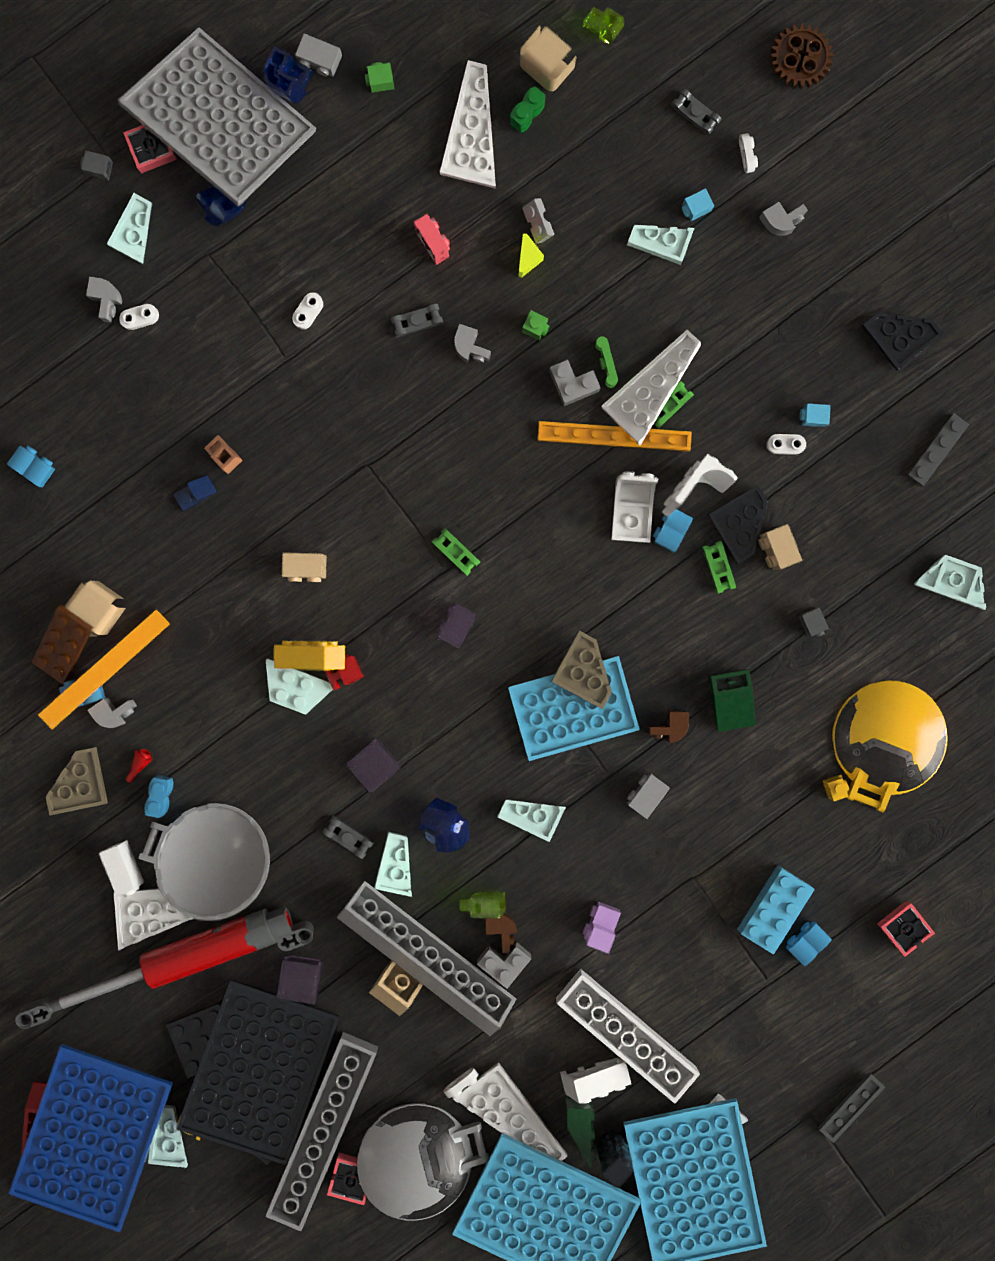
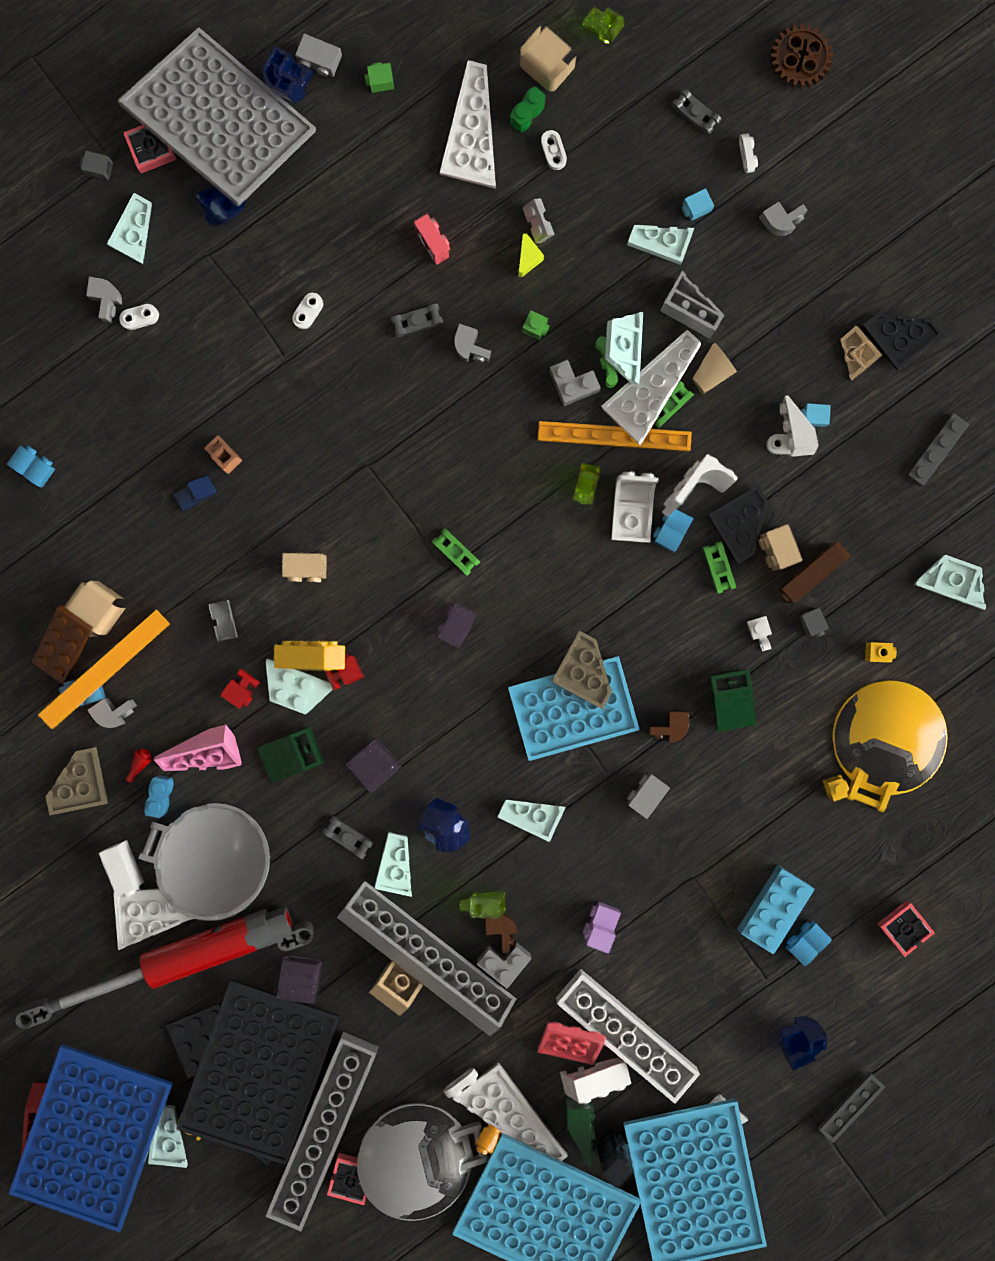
(208, 749): none -> bright pink wedge
(223, 615): none -> light grey piece
(237, 692): none -> red brick
(290, 755): none -> dark green slope
(488, 1140): none -> light orange brick
(553, 151): none -> white plate
(571, 1043): none -> coral plate
(586, 483): none -> clear neon green brick
(624, 345): none -> light aqua wing
(692, 308): none -> light grey wedge
(713, 370): none -> tan slope
(760, 630): none -> white plate
(800, 432): none -> white slope
(802, 1041): none -> clear blue brick
(814, 572): none -> reddish brown slope
(858, 351): none -> tan slope
(873, 652): none -> yellow brick

